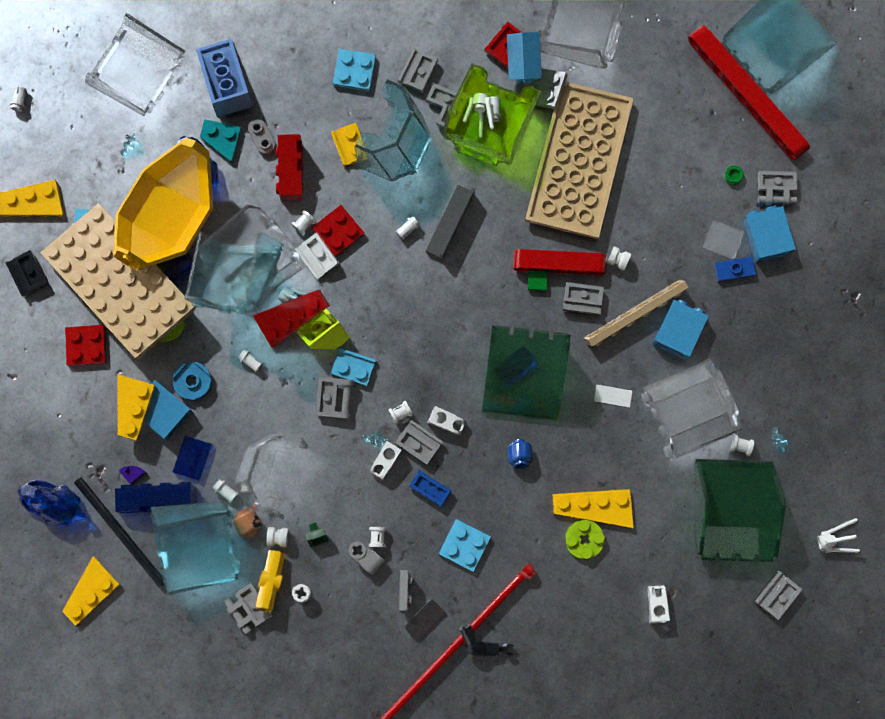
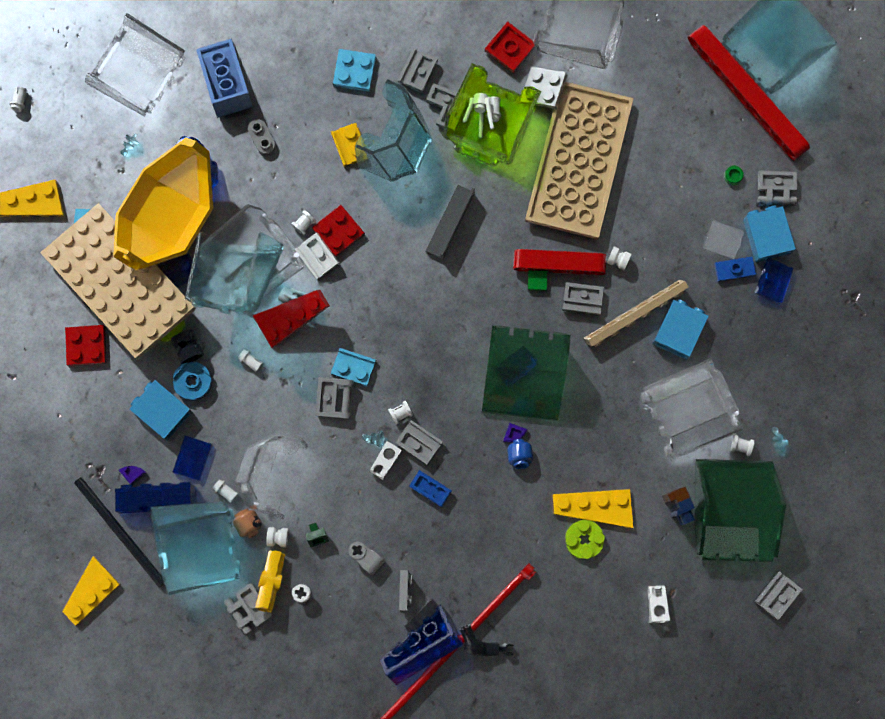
(26, 273): black plate -> none
(51, 502): clear blue piece -> none
(133, 405): yellow wing -> none
(187, 353): none -> black wheel
(221, 137): teal wing -> none
(289, 167): red wedge -> none
(323, 332): neon yellow slope -> none
(377, 537): white bush -> none
(407, 228): white pin -> none
(422, 647): none -> clear blue wedge
(446, 421): white leg -> none
(464, 545): medium azure plate -> none
(514, 432): none -> dark purple tile
(524, 56): dark azure brick -> none
(613, 395): white sticker -> none
(682, 505): none -> hips
(774, 280): none -> clear blue plate
(827, 542): white plant -> none

